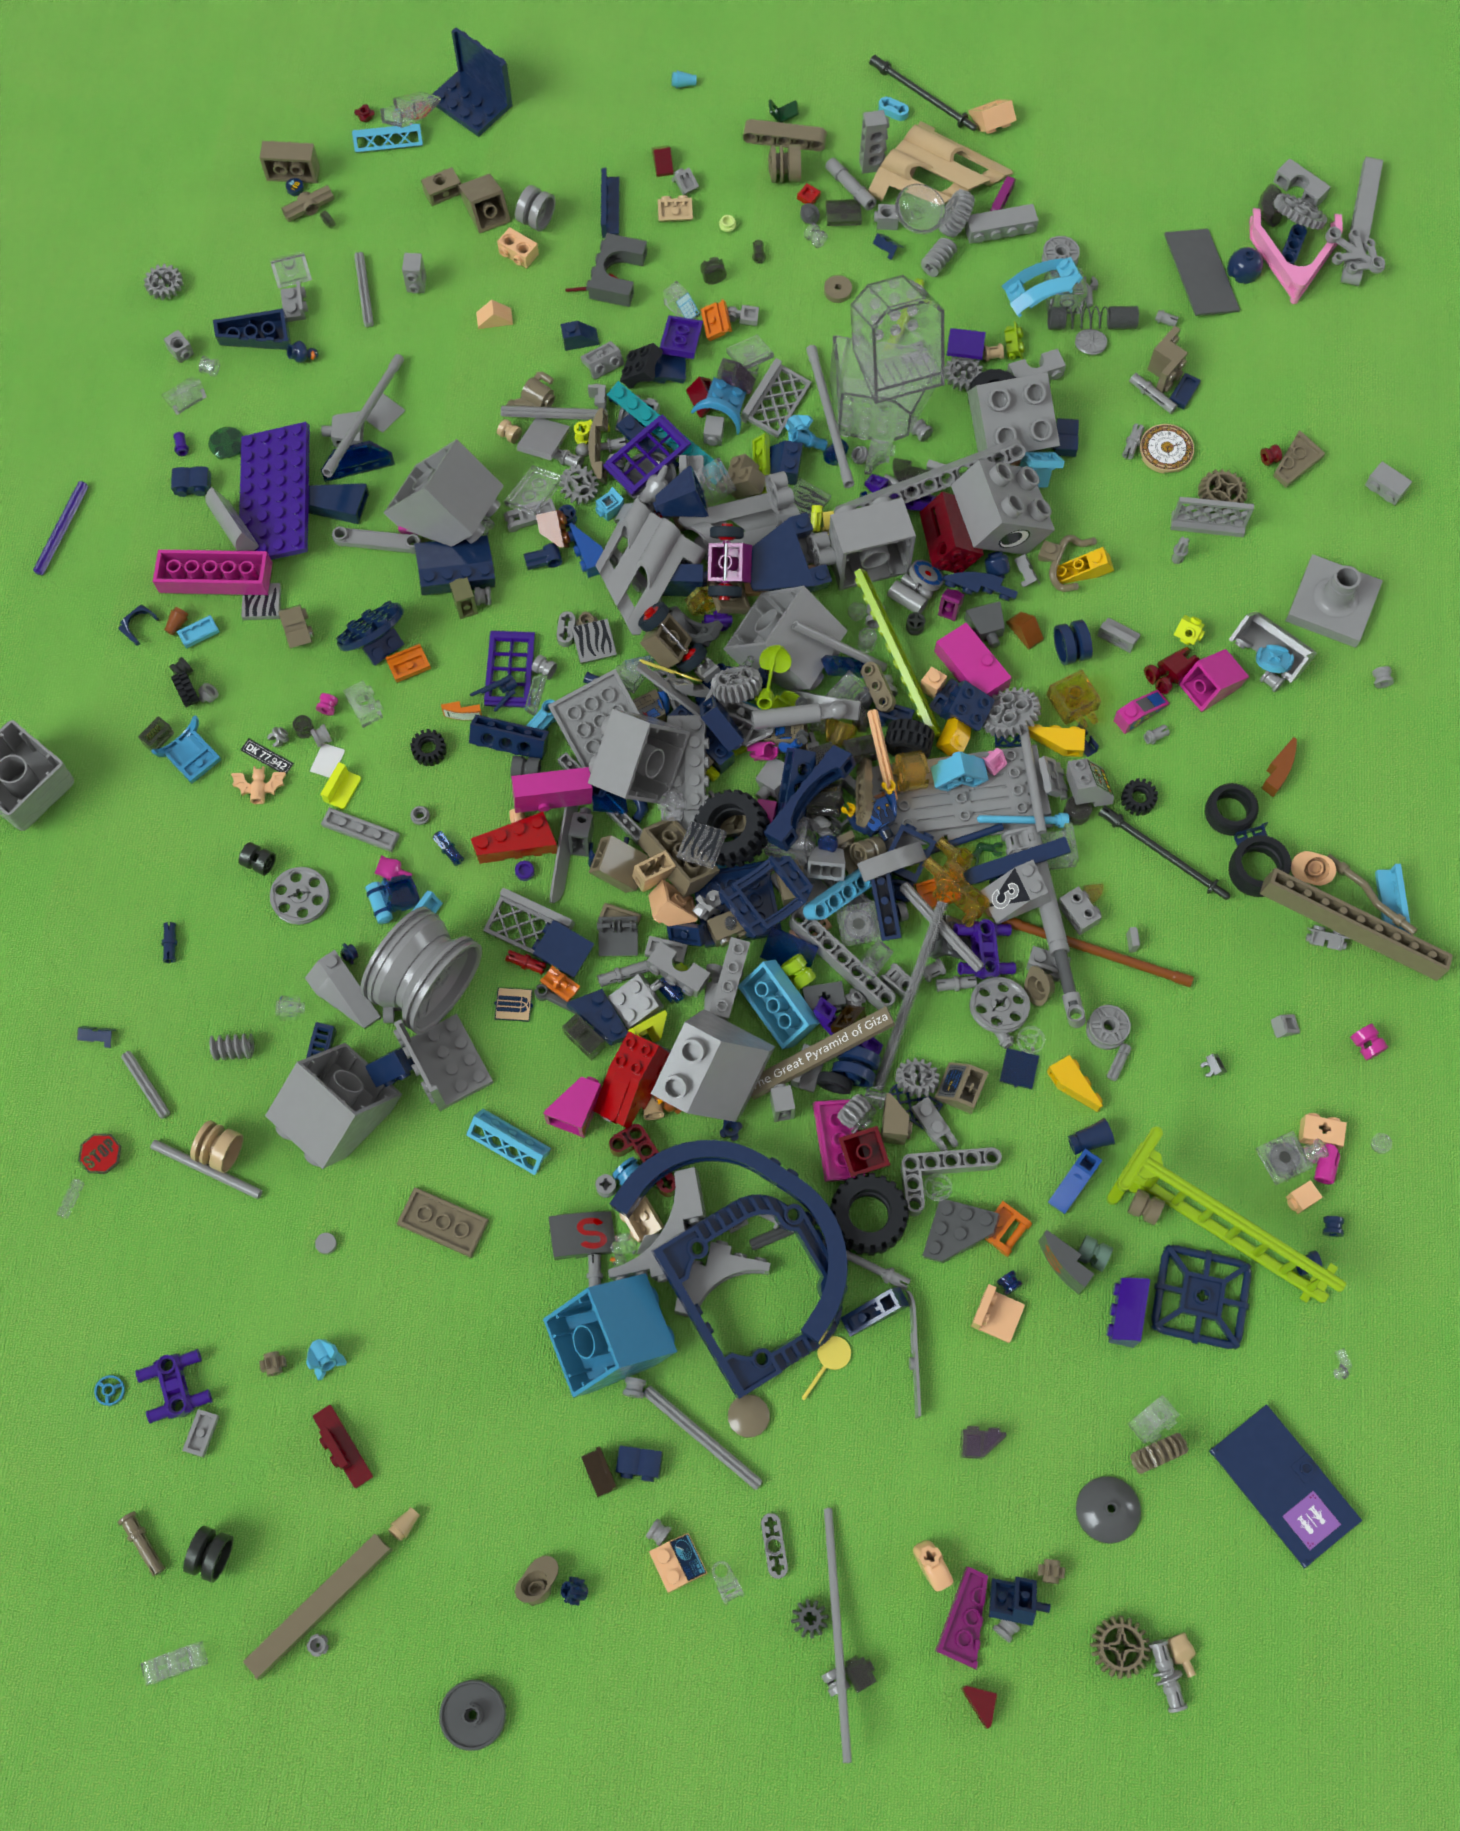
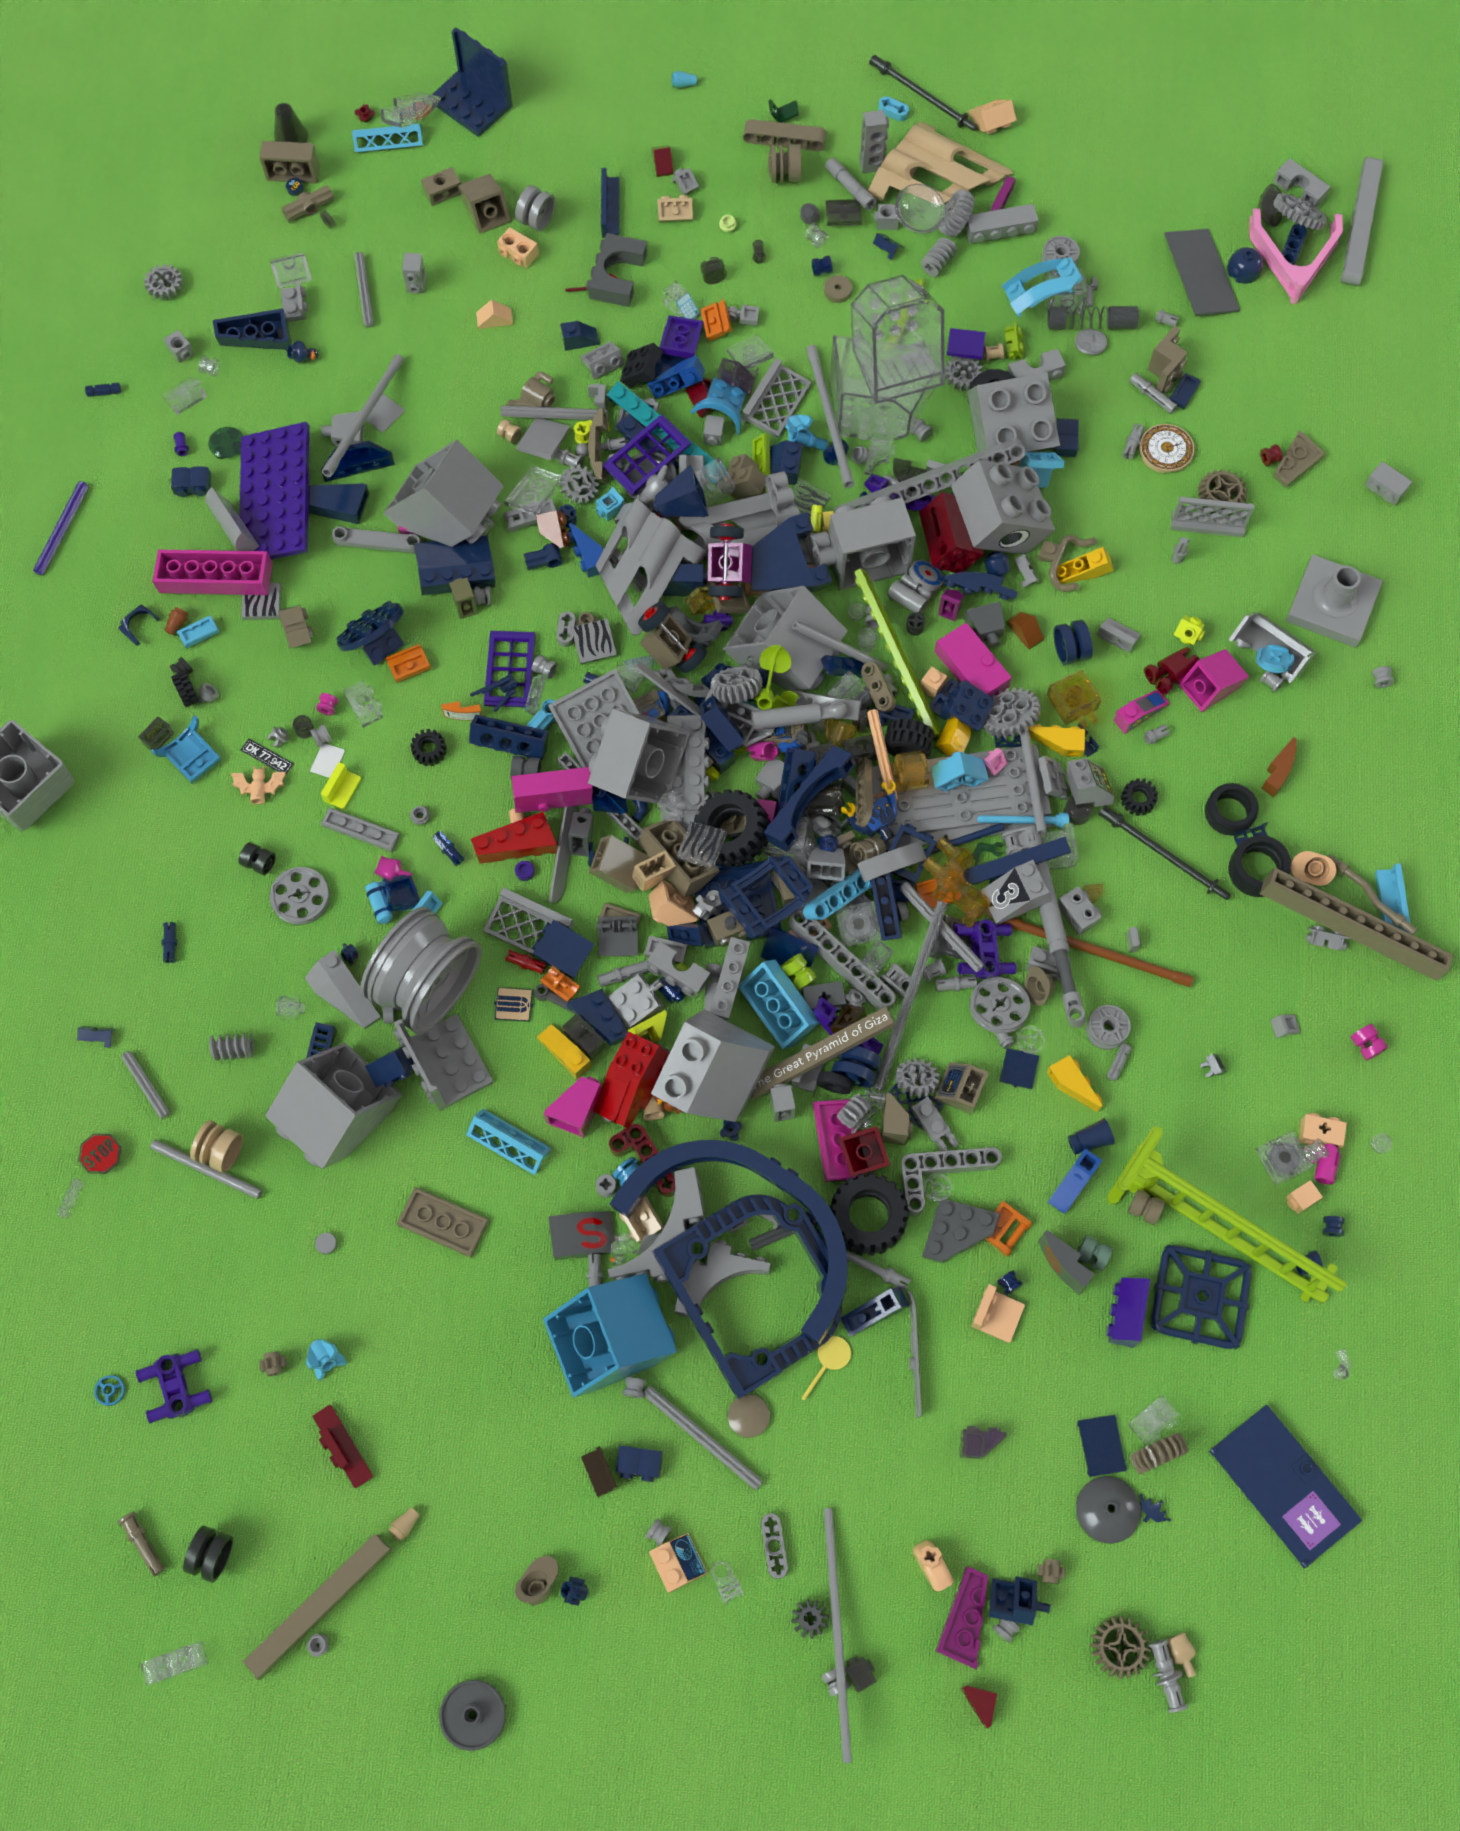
(103, 389): none -> dark blue axle
(201, 1433): light grey plate -> none
(288, 125): none -> clear smoke cone
(565, 1051): none -> yellow slope
(669, 670): light yellow piece -> none
(678, 377): none -> blue slope
(707, 670): light grey tile -> none
(808, 194): red plate -> none
(822, 265): none -> clear blue wheel
(1102, 1446): none -> clear blue piece
(1153, 1510): none -> dark blue piece
(1372, 262): light grey plant -> none

